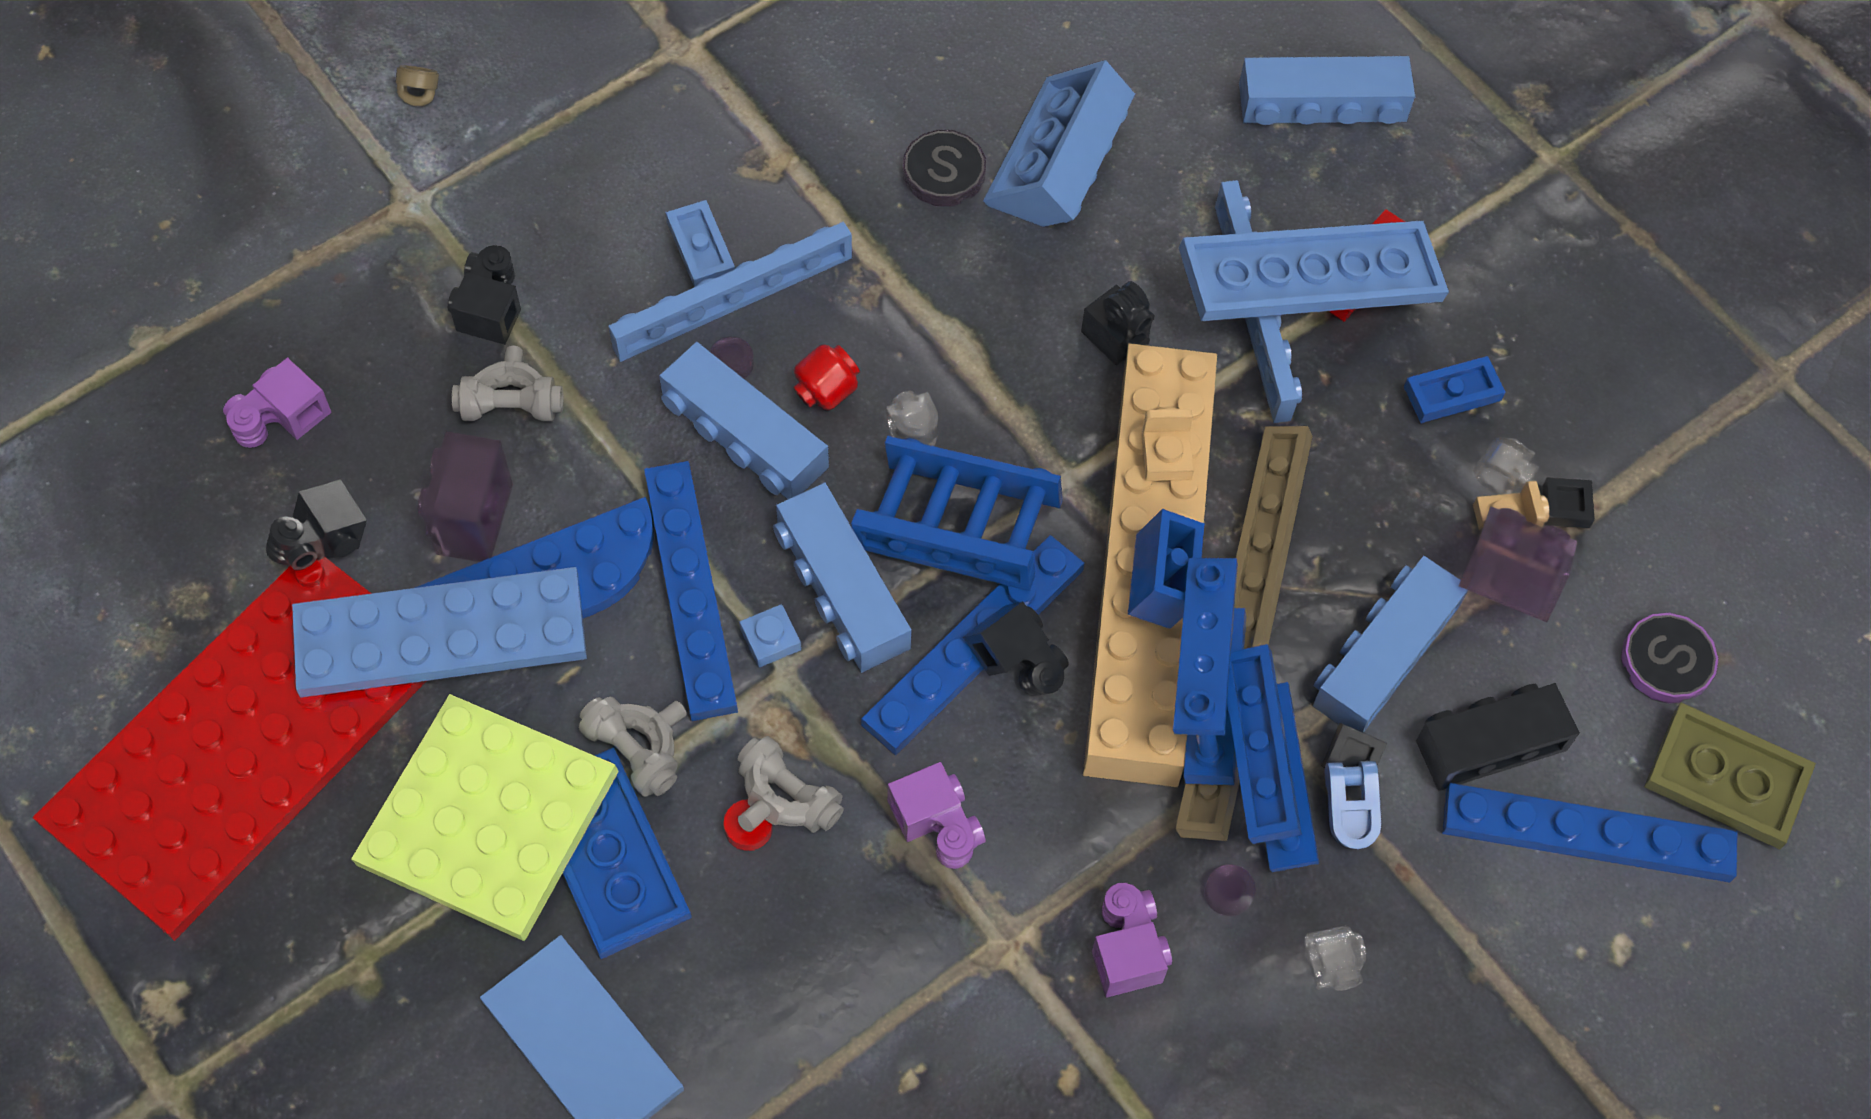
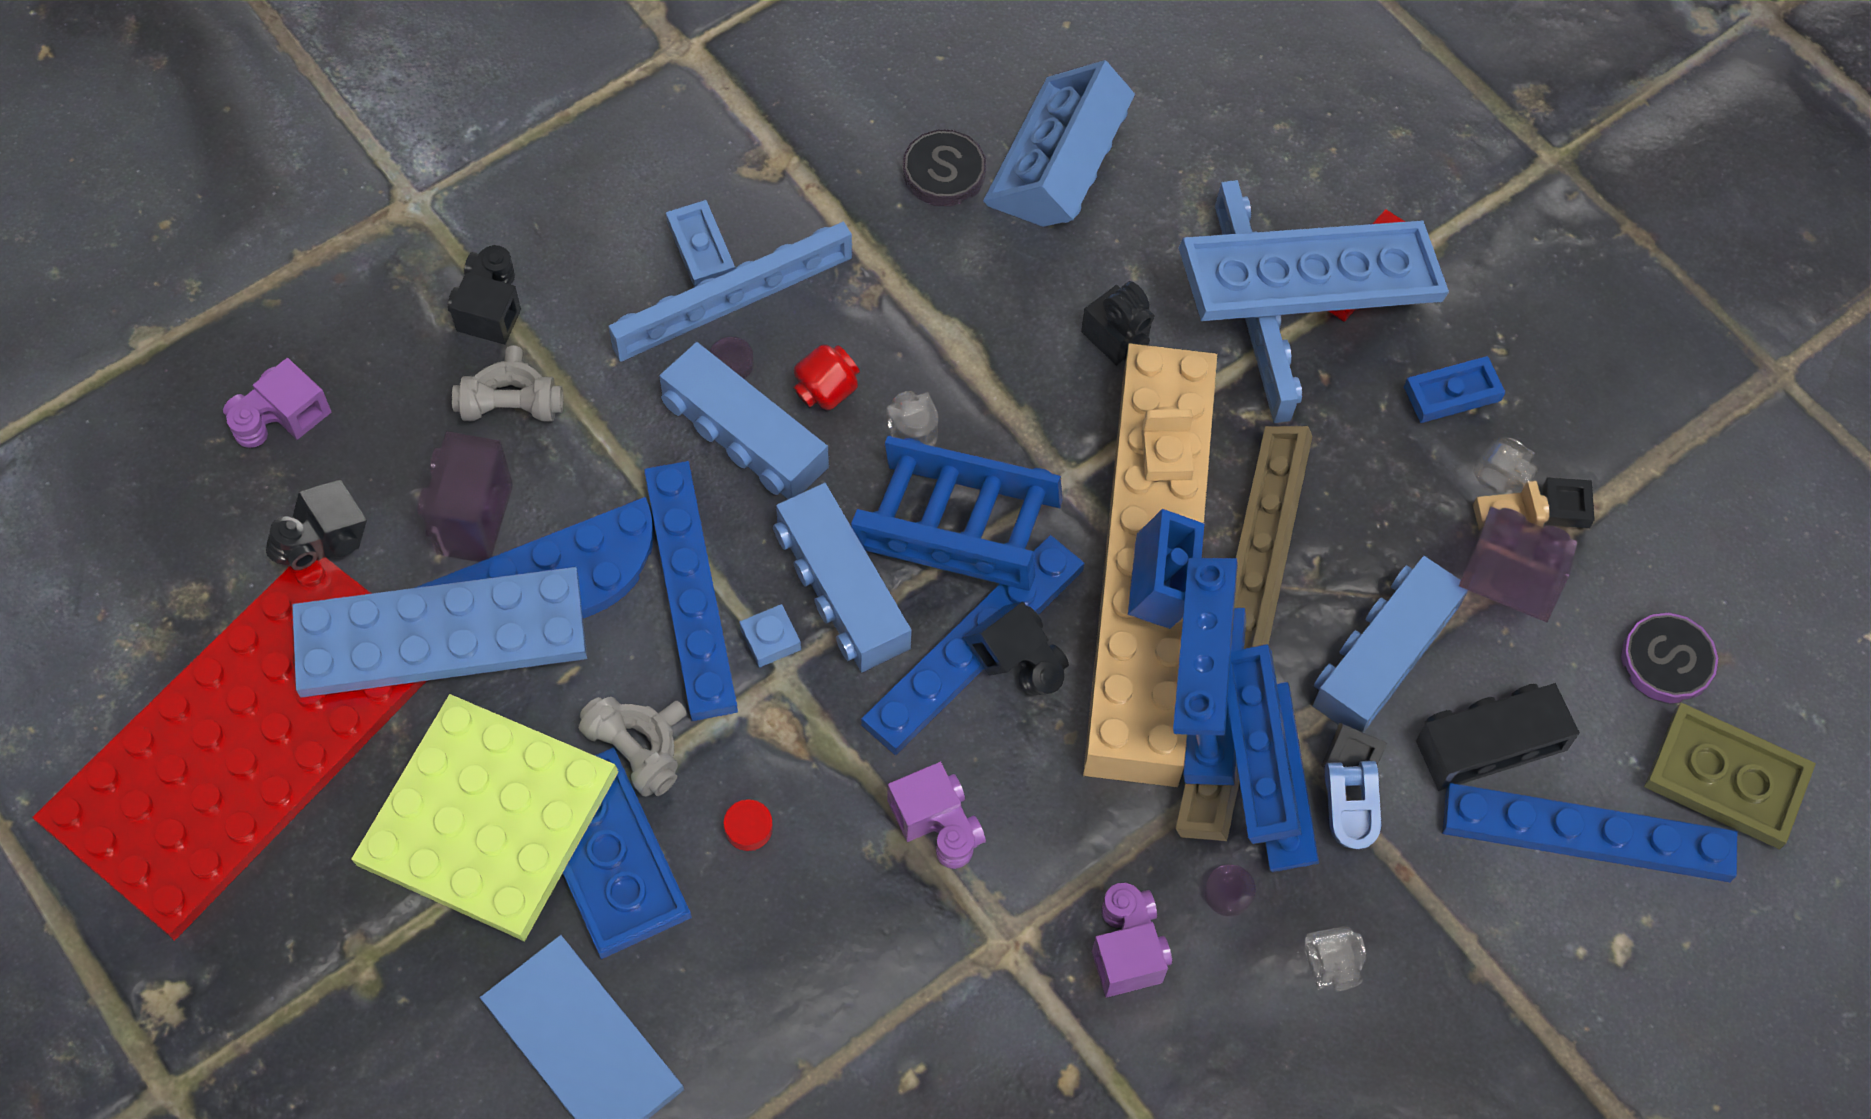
(418, 78): dark tan tile -> none
(813, 805): light grey piece -> none
(1326, 89): medium blue brick -> none

